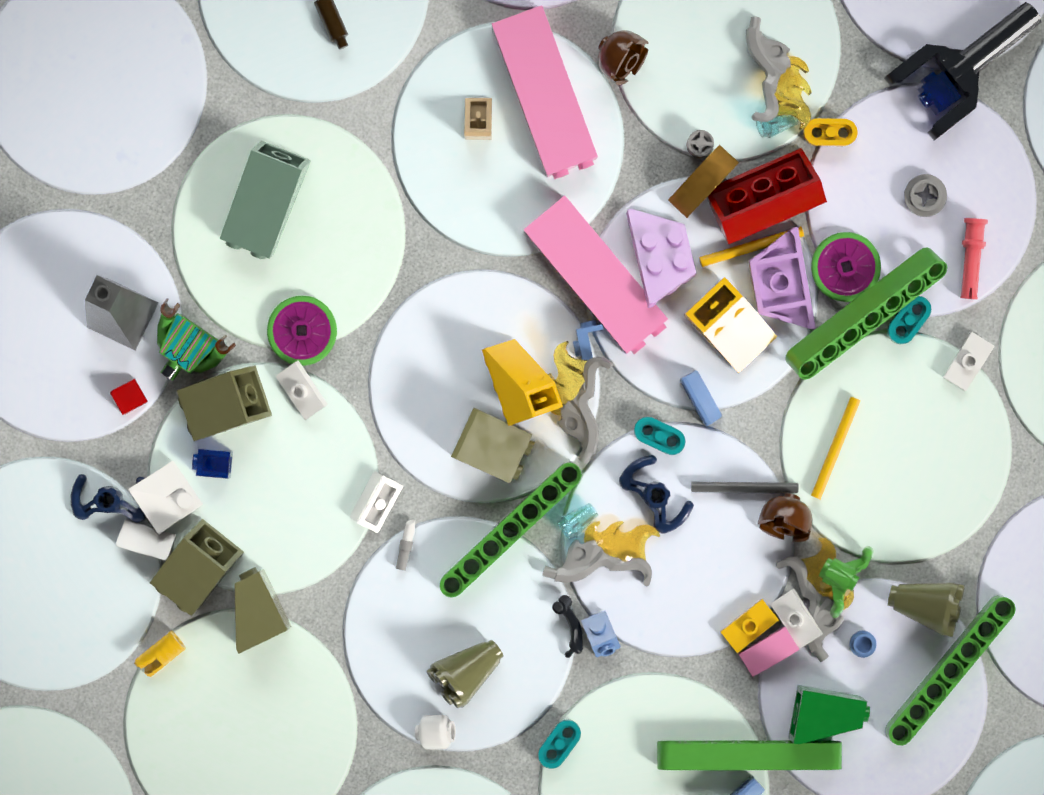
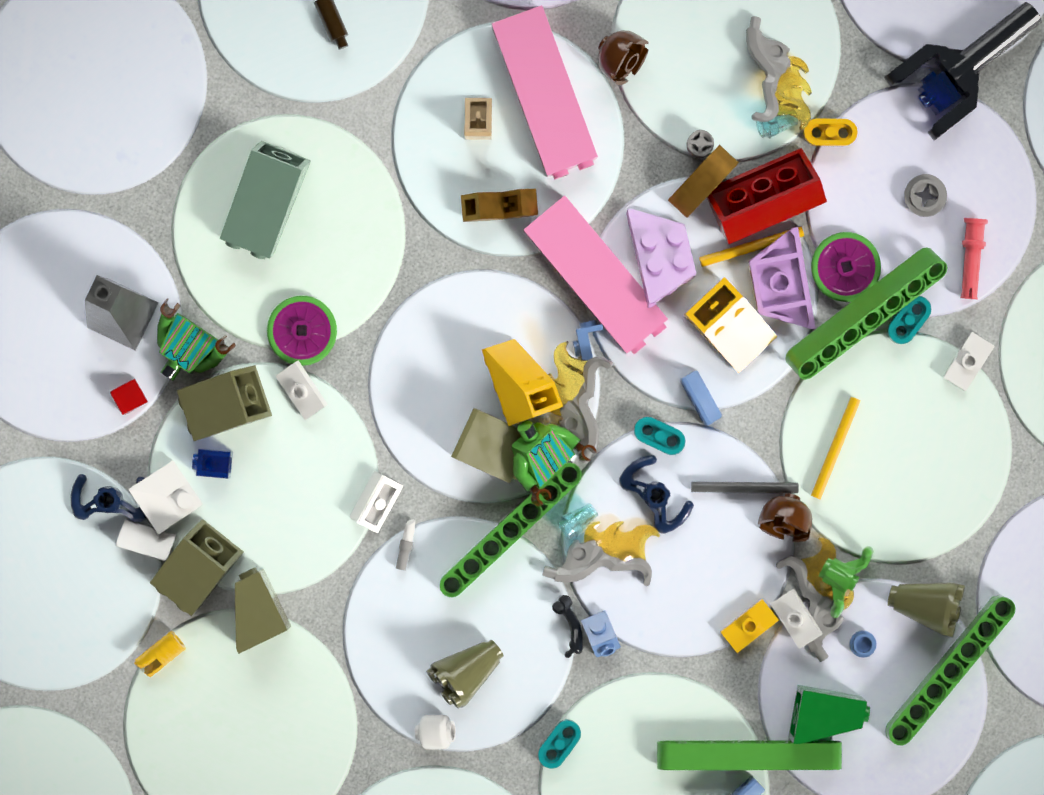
(499, 205): none -> pearl gold brick
(542, 453): none -> bright green torso
(768, 651): bright pink slope -> none

